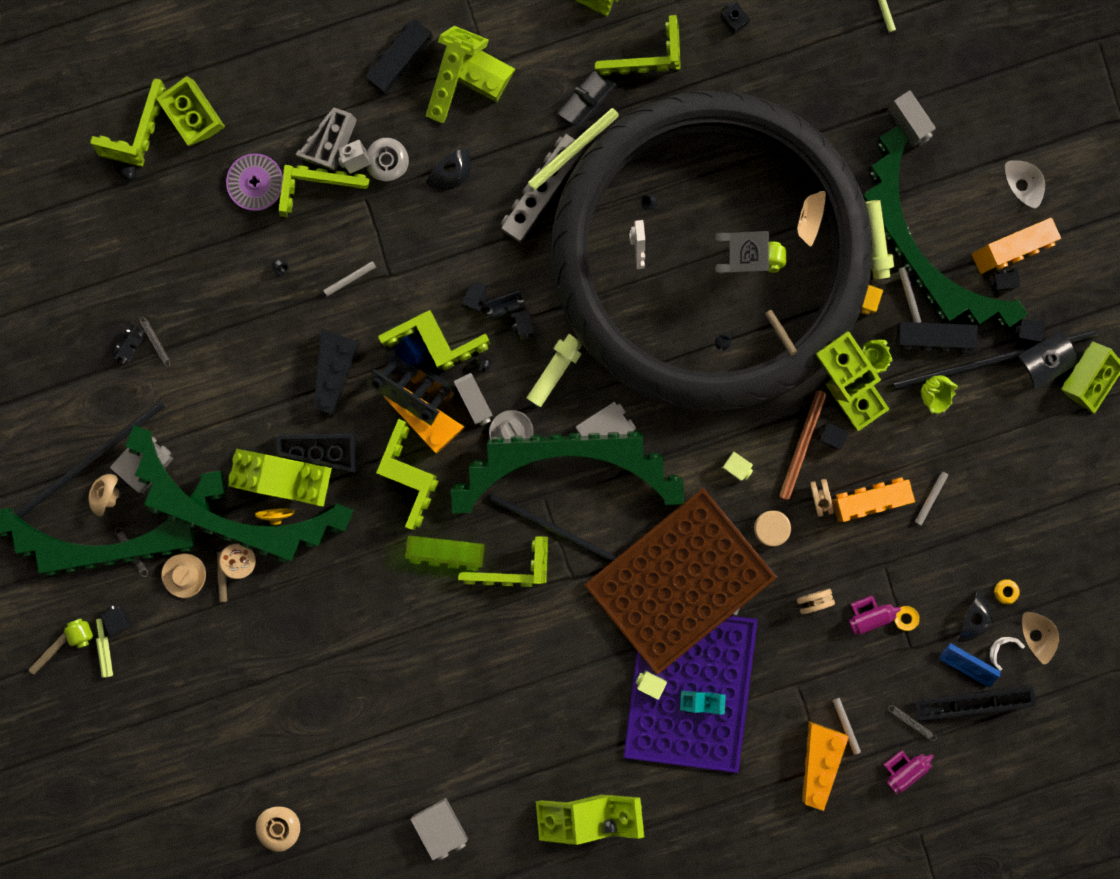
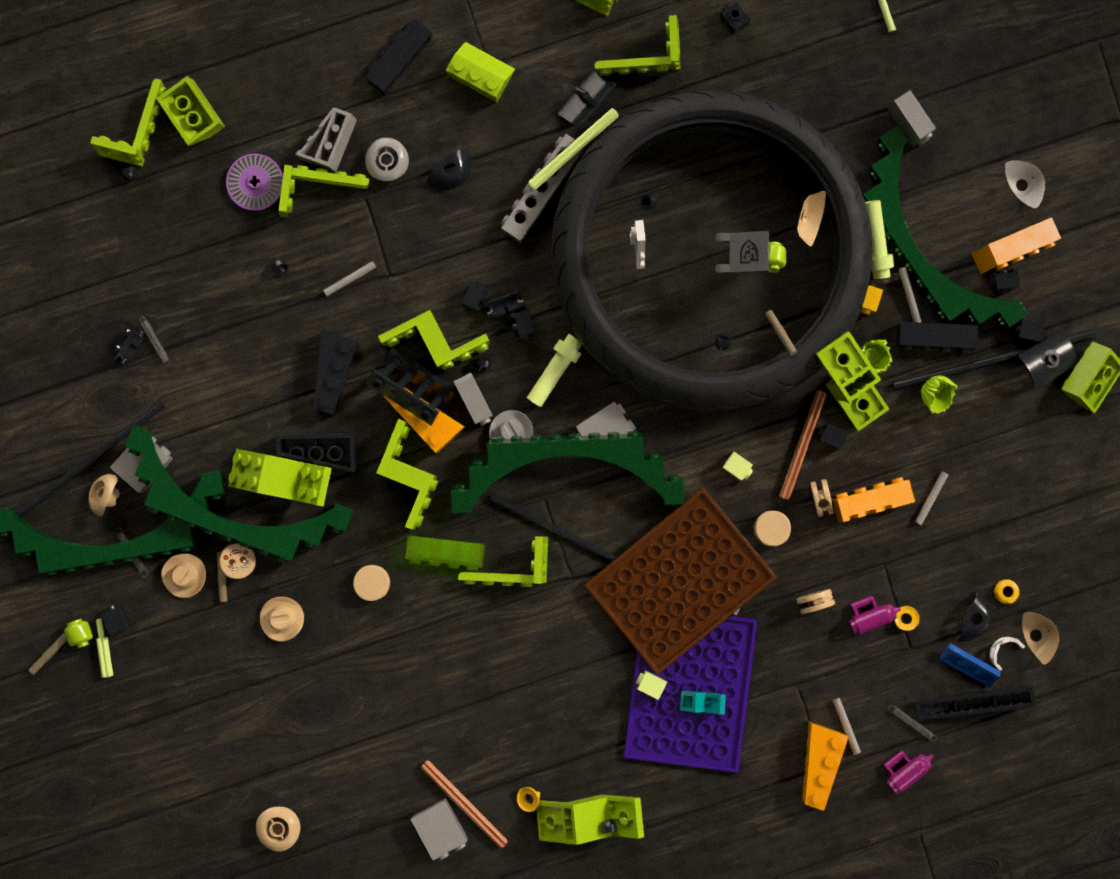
(275, 515): yellow dish -> none
(281, 618): none -> tan hat
(353, 156): light grey brick -> none
(371, 582): none -> tan head
(412, 349): clear blue brick -> none
(458, 43): lime bracket -> none
(464, 804): none -> nougat axle
(522, 802): none -> yellow piece

